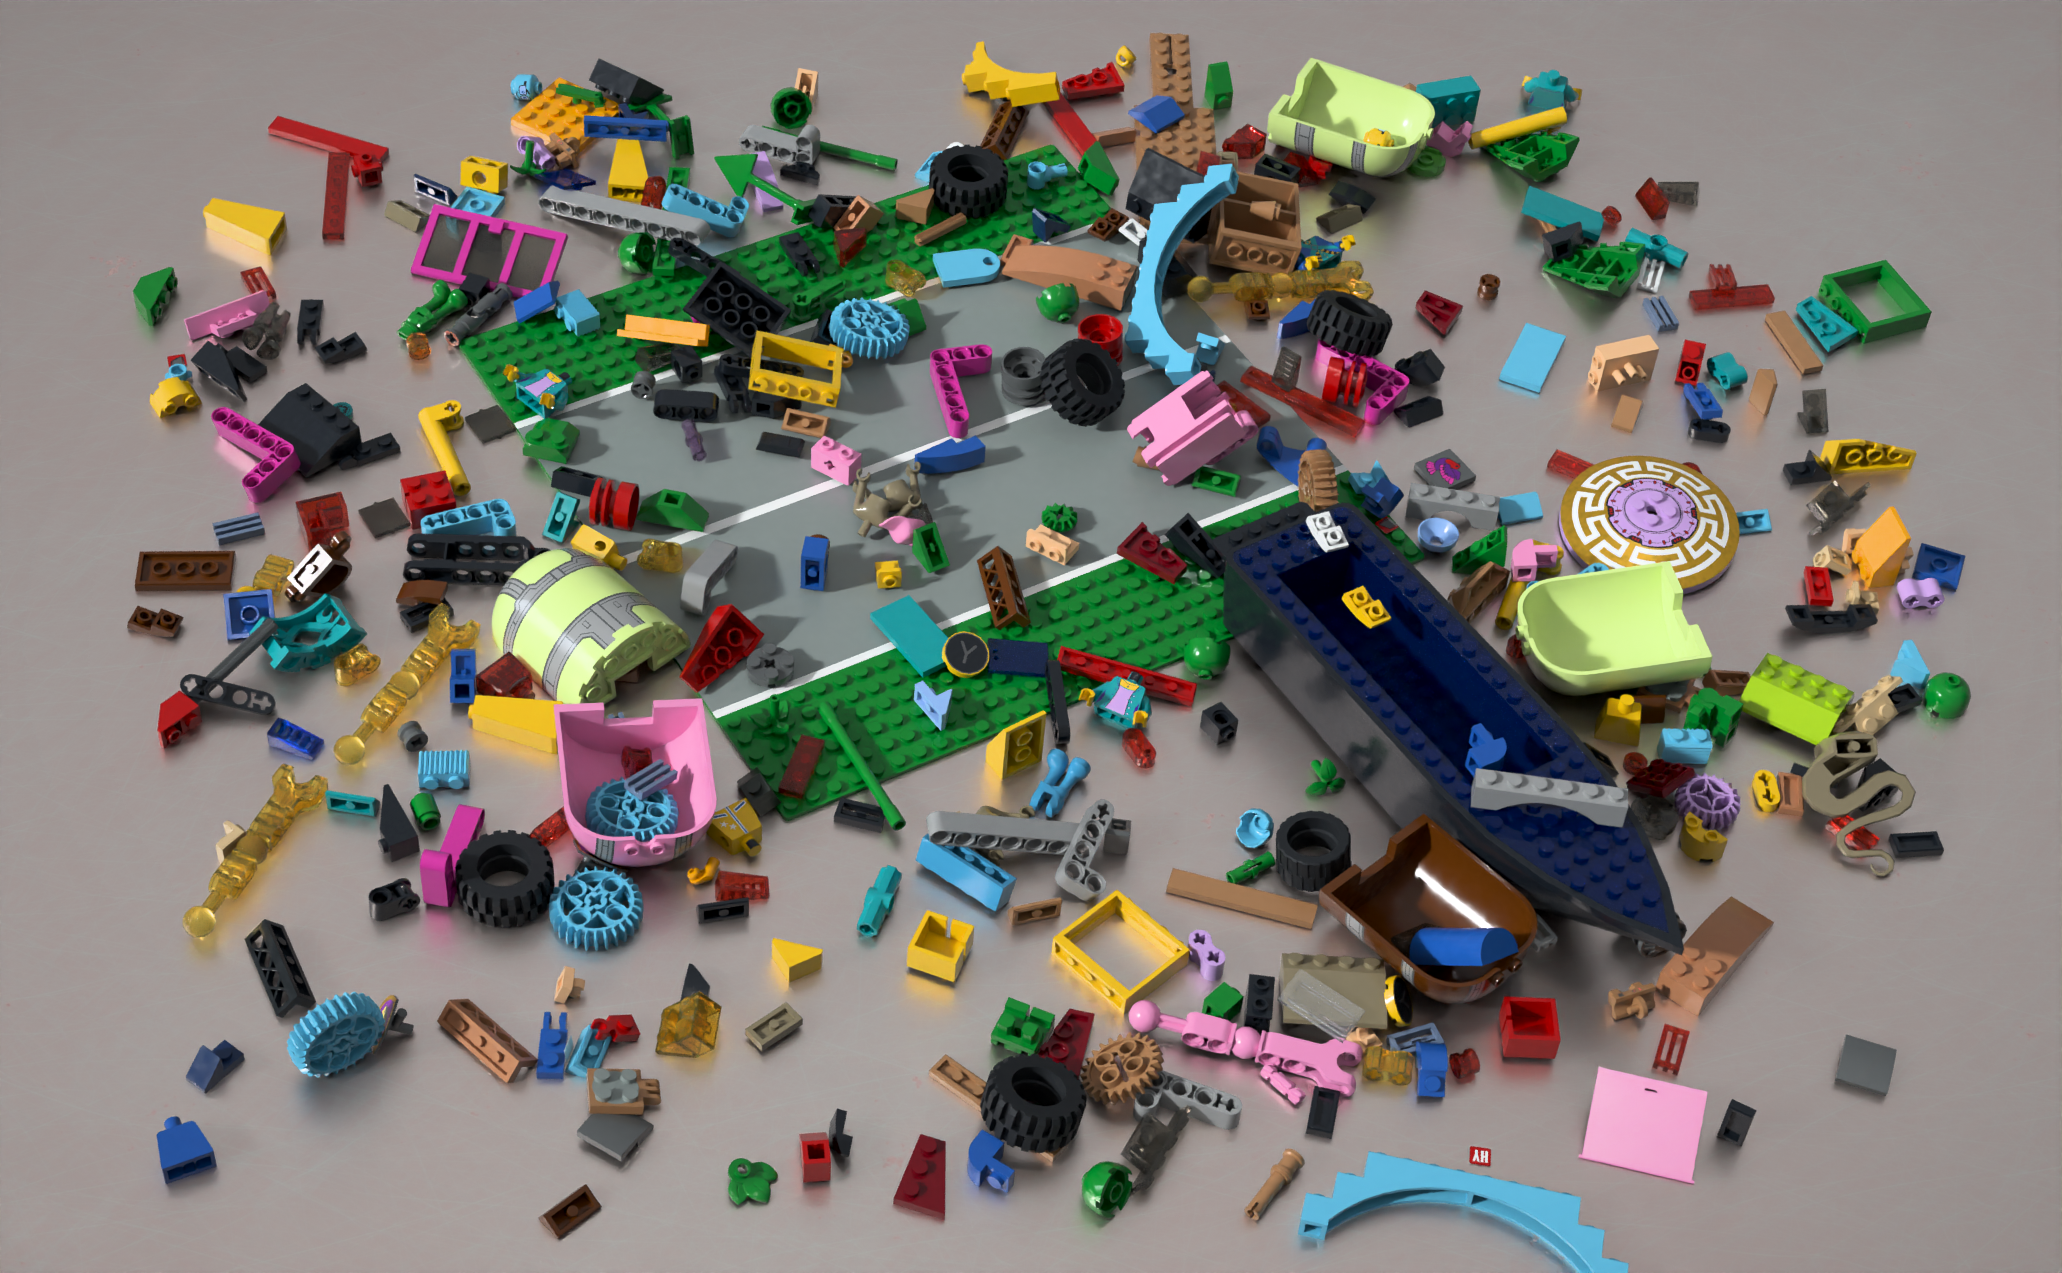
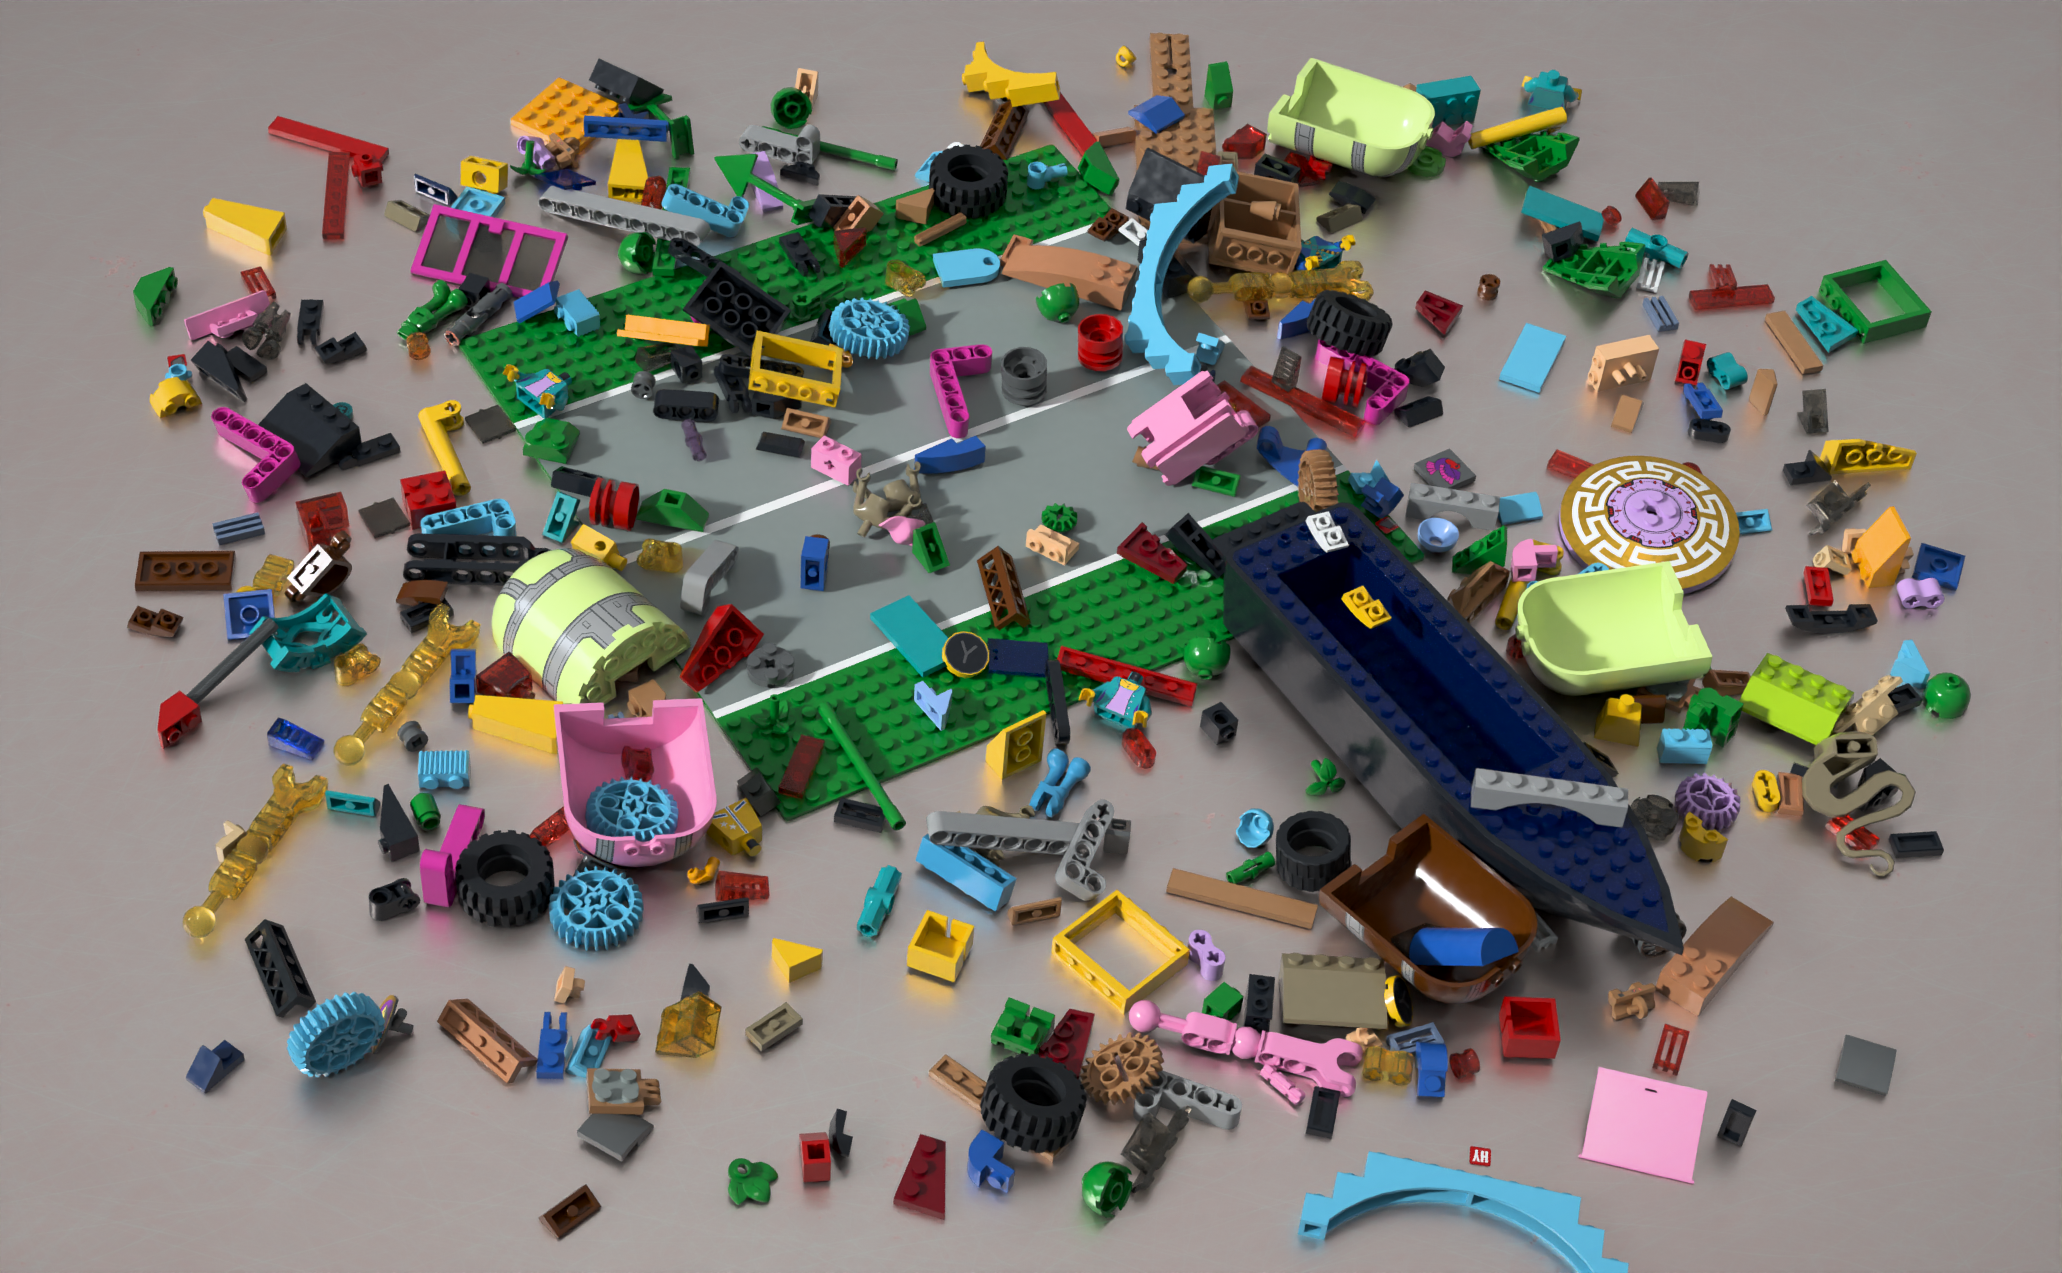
(183, 1150): blue torso -> none
(228, 693): black beam -> none
(526, 87): medium azure head -> none
(581, 94): green piece -> none
(642, 698): none -> medium nougat slope
(647, 777): sand blue tile -> none
(888, 574): yellow bracket -> none
(1046, 223): slope -> none
(1066, 391): black tyre -> none
(1096, 83): red wing -> none
(1281, 1175): medium nougat pin -> none
(1321, 1005): clear piece -> none
(1379, 137): yellow head -> none
(1486, 751): blue brick -> none
(1634, 762): clear red tile -> none
(1660, 778): dark red tile -> none
(1856, 596): tan bracket -> none

